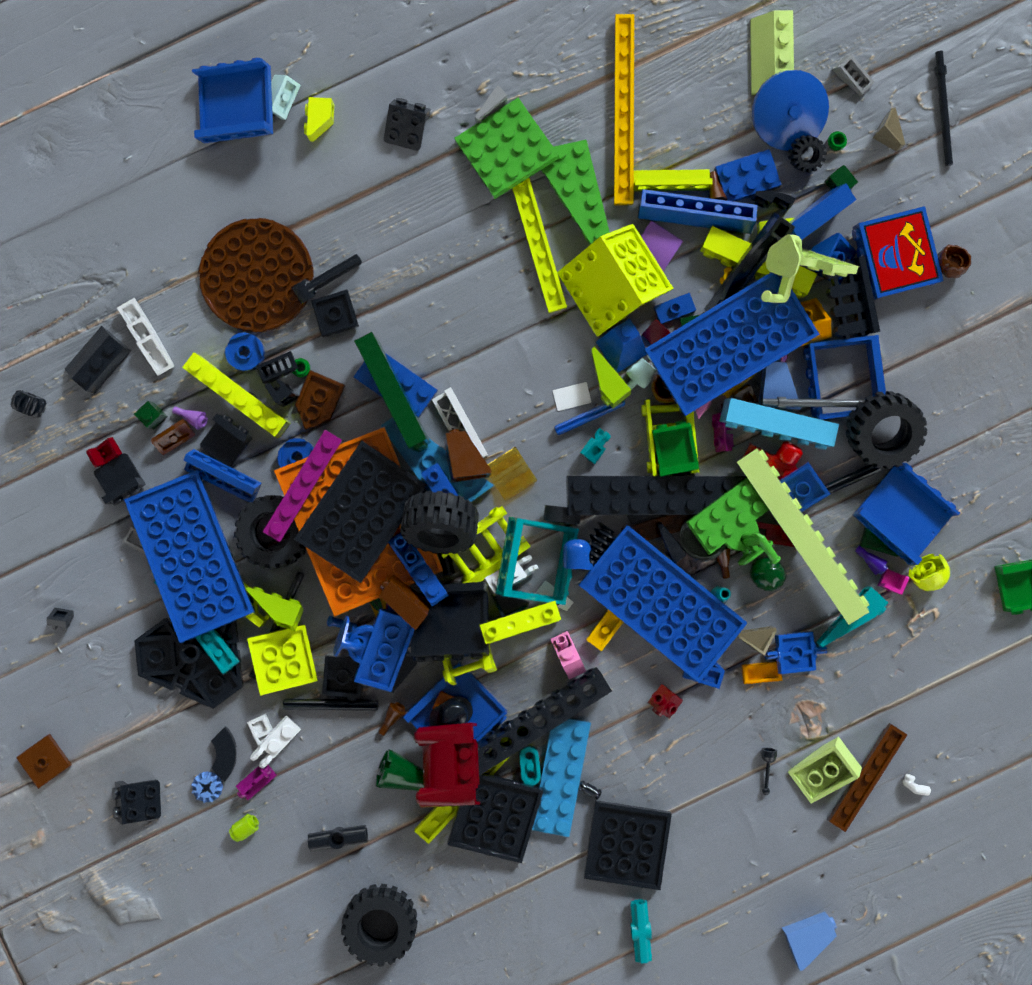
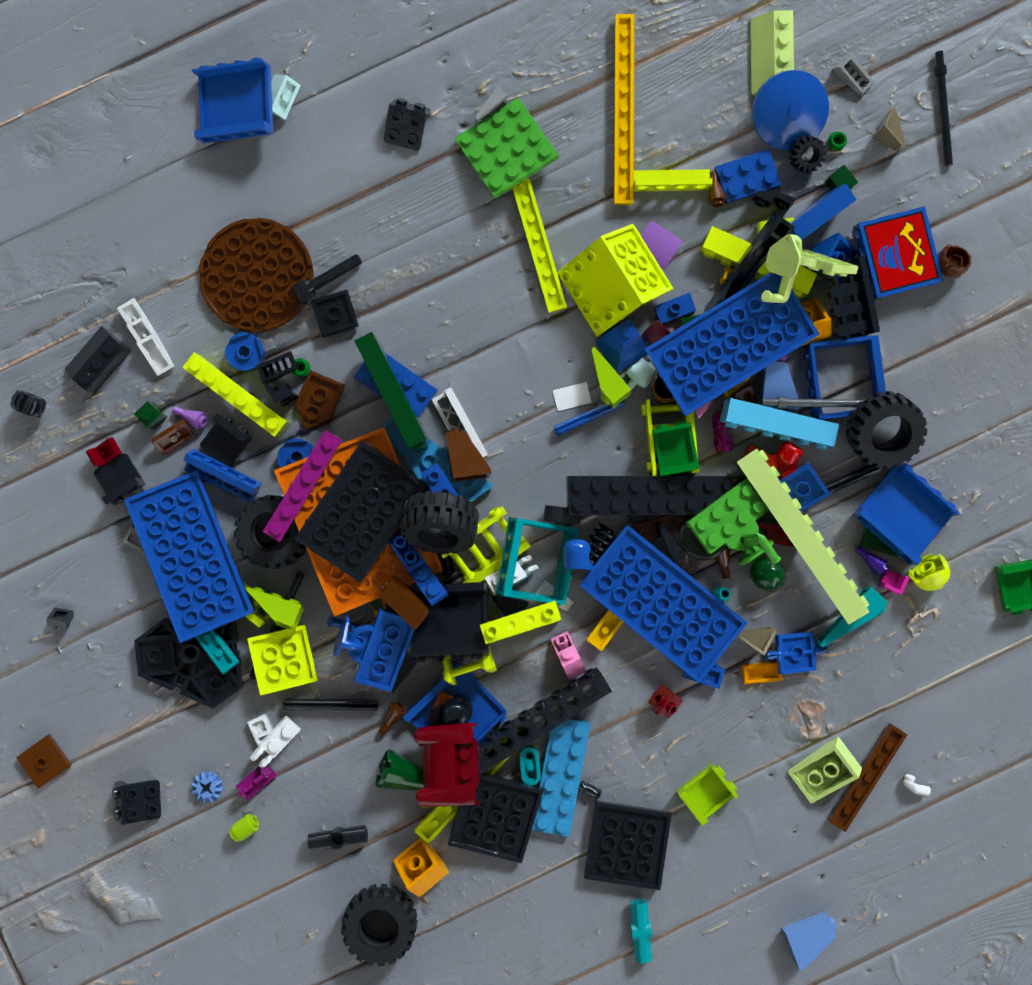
(225, 753): black tile -> none
(320, 117): neon yellow slope -> none
(339, 678): black plate -> none
(420, 867): none -> light orange slope
(511, 474): clear yellow slope -> none
(578, 189): bright green wing -> none
(594, 447): teal plate -> none
(697, 211): blue brick -> none
(707, 792): none -> lime panel
(769, 756): black hinge -> none

